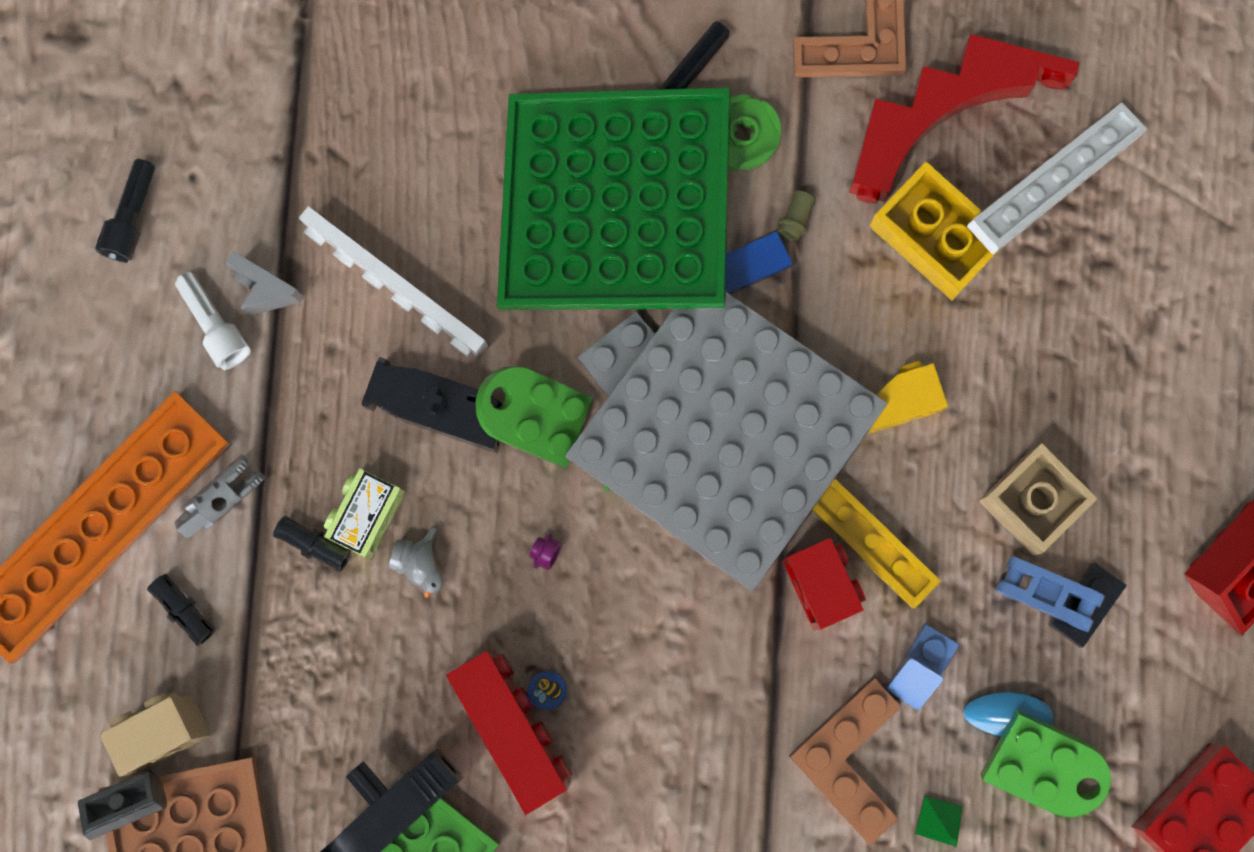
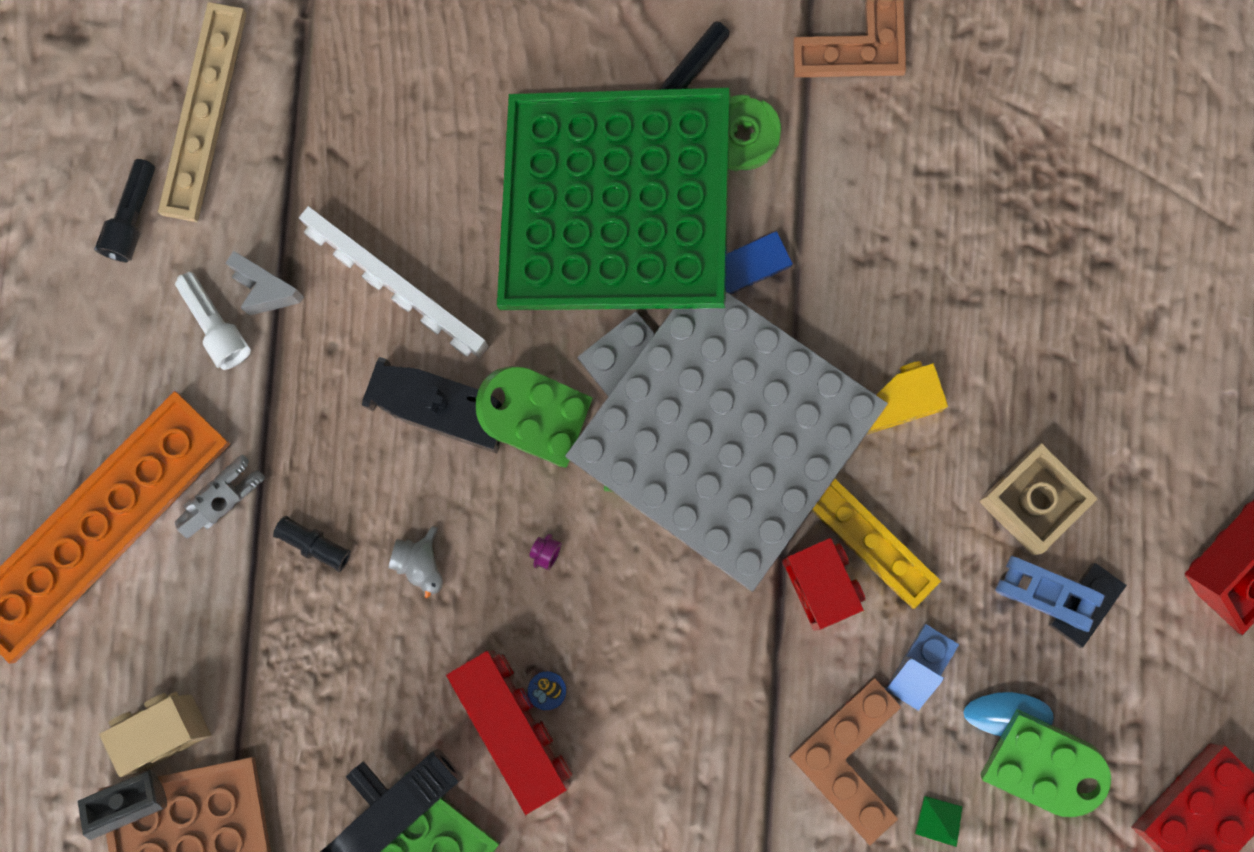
(181, 609): black pin -> none
(202, 112): none -> tan plate
(363, 513): brick -> none
(793, 223): olive pin -> none
(930, 230): yellow brick -> none
(985, 74): red arch -> none
(1056, 178): white plate -> none

